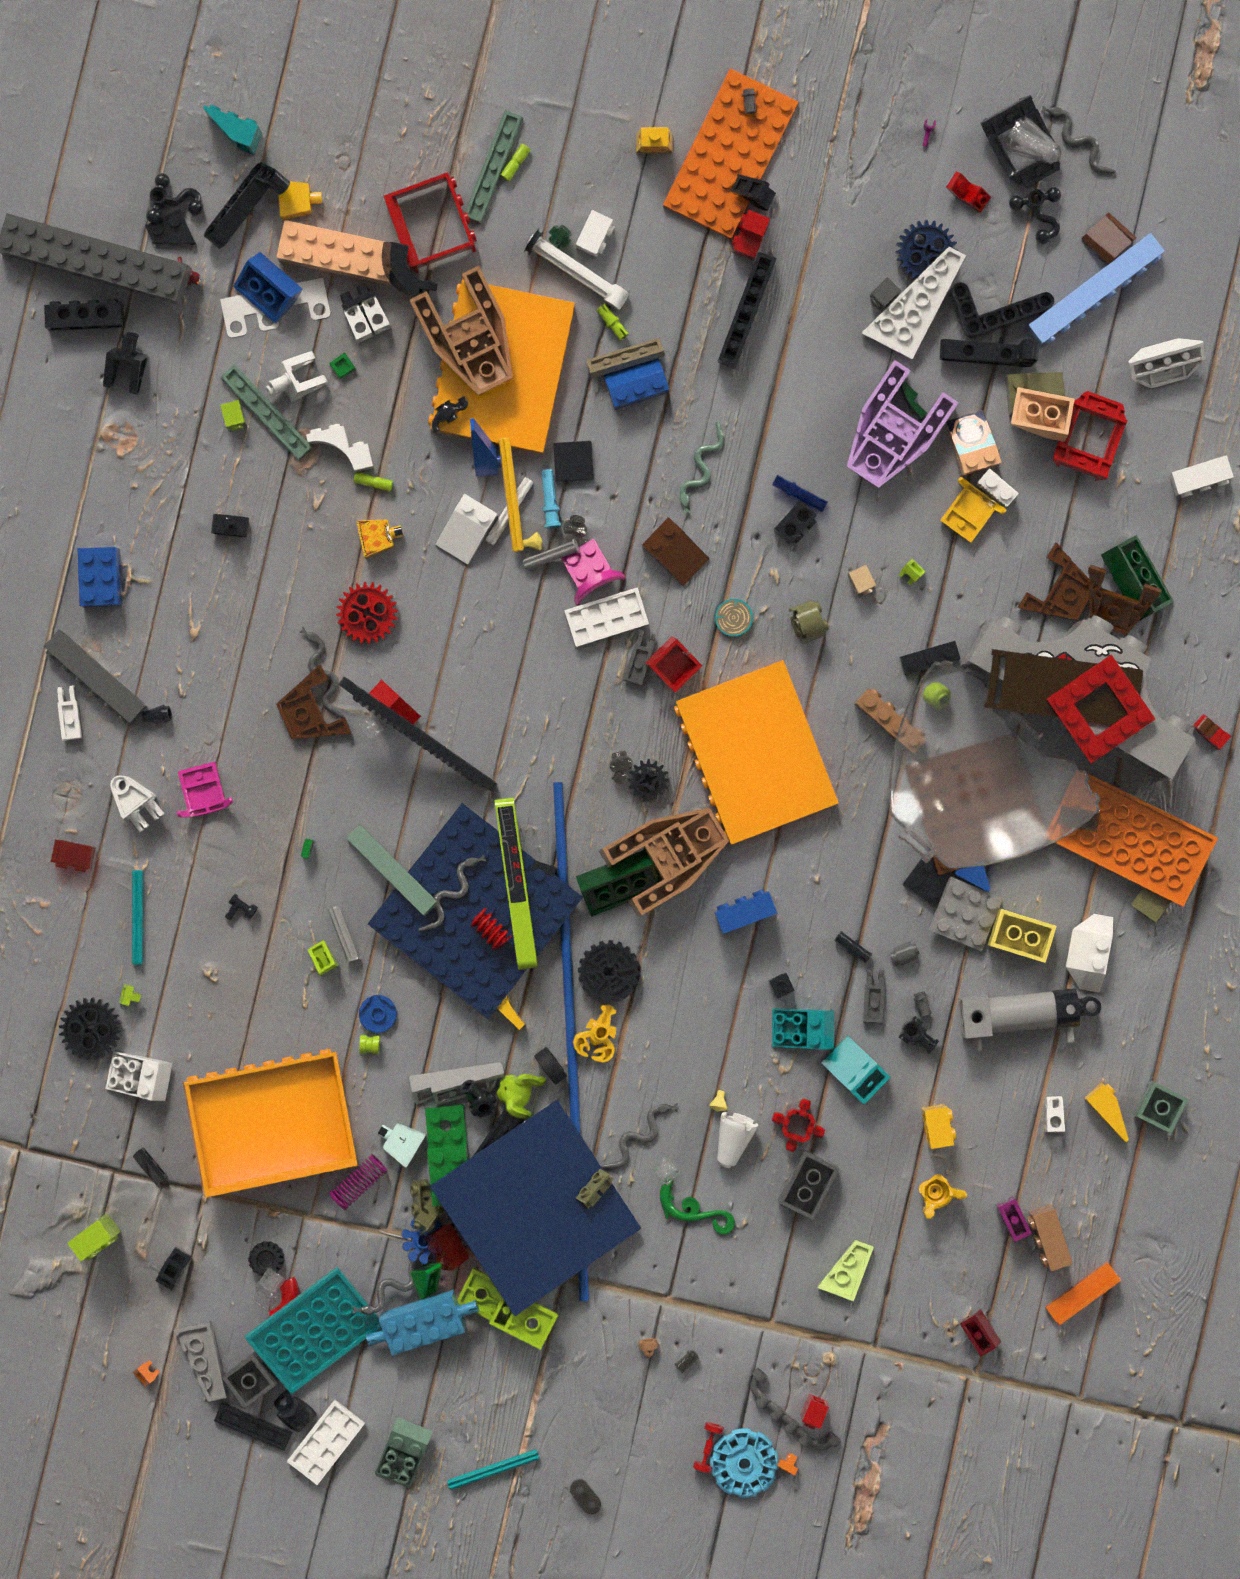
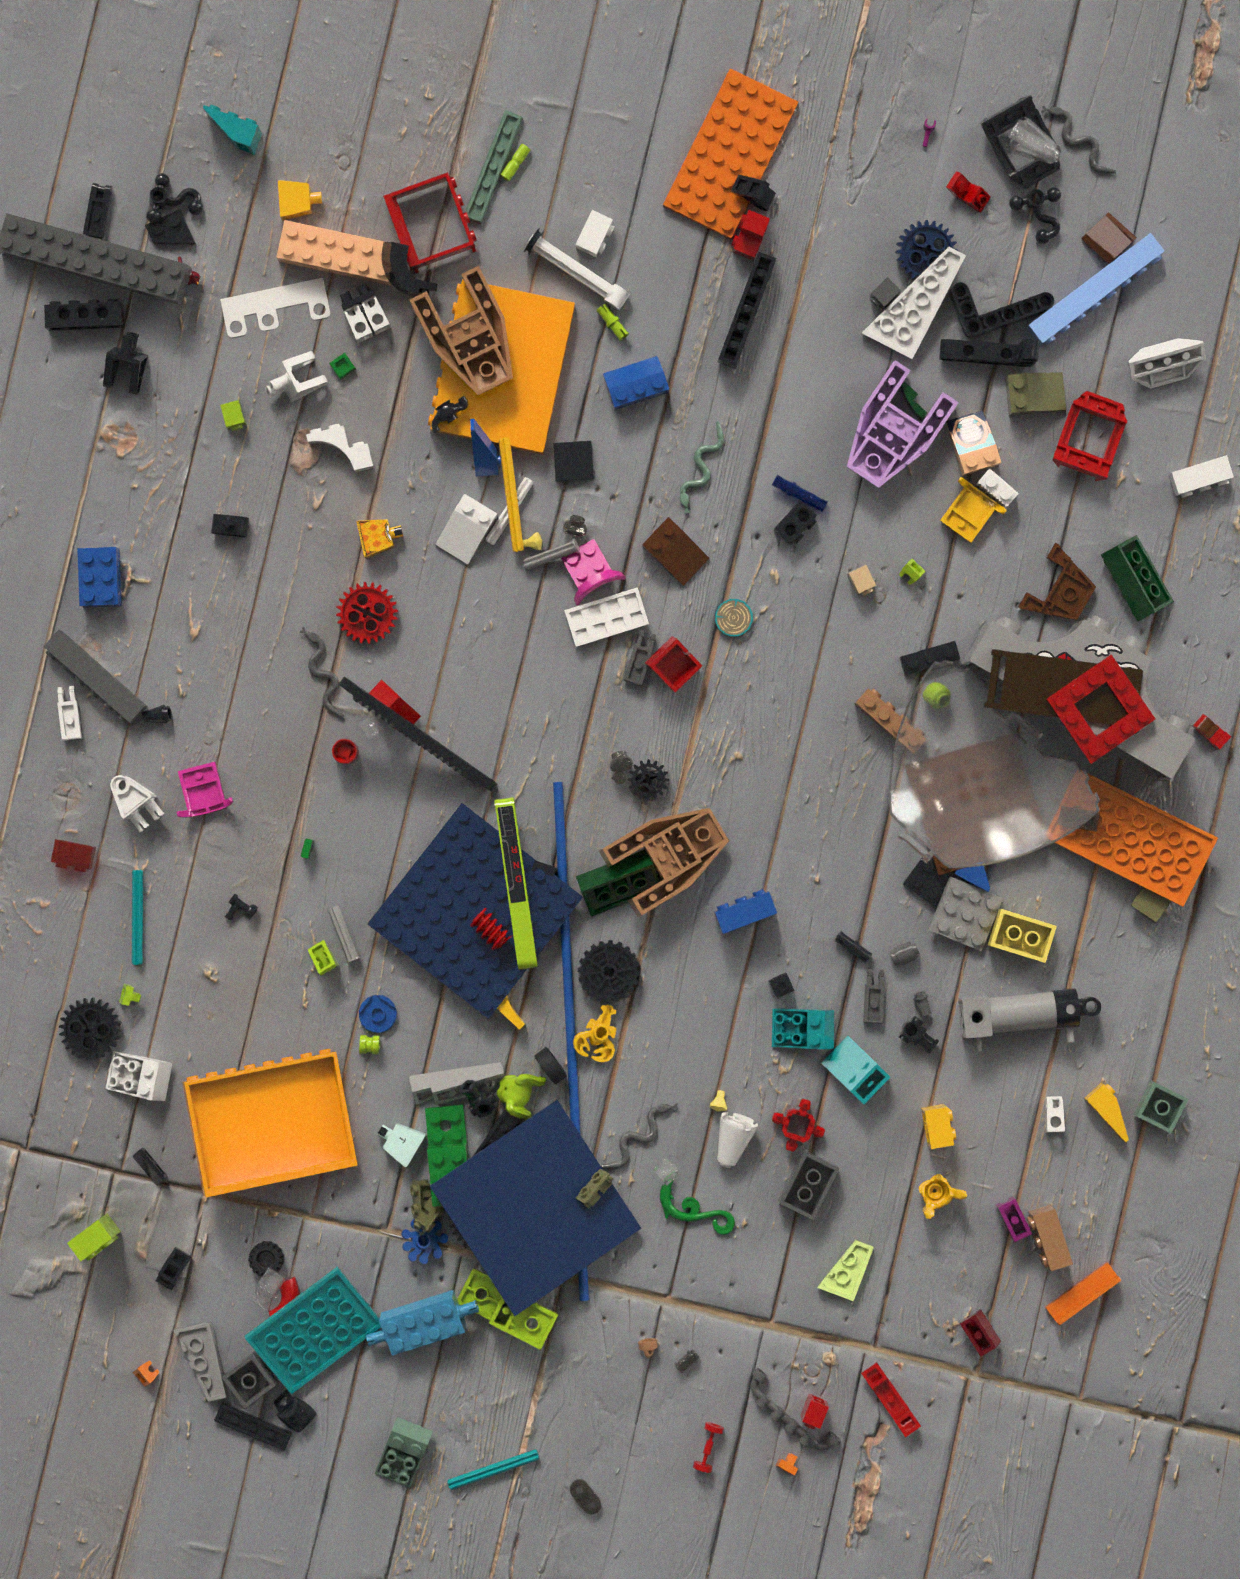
(97, 211): none -> black plate
(243, 201): black beam -> none
(266, 412): sand green tile -> none
(267, 287): blue slope -> none
(303, 714): reddish brown wing -> none
(325, 1442): white plate -> none
(337, 1197): magenta piece -> none
(345, 751): none -> red wheel
(376, 482): lime piece -> none
(392, 870): sand green tile -> none
(393, 1283): dark grey animal -> none
(426, 1279): green slope -> none
(447, 1247): clear red brick -> none
(470, 862): dark grey animal -> none
(550, 508): medium azure pin -> none
(560, 236): clear green gear -> none
(625, 357): dark tan plate -> none
(654, 140): yellow torso -> none
(744, 1451): medium azure plate -> none
(749, 101): dark grey pin -> none
(756, 752): light orange panel -> none
(808, 621): olive brick -> none
(891, 1399): none -> red slope
(1042, 413): light nougat slope -> none
(1090, 952): white wedge -> none
(1115, 608): reddish brown wing -> none

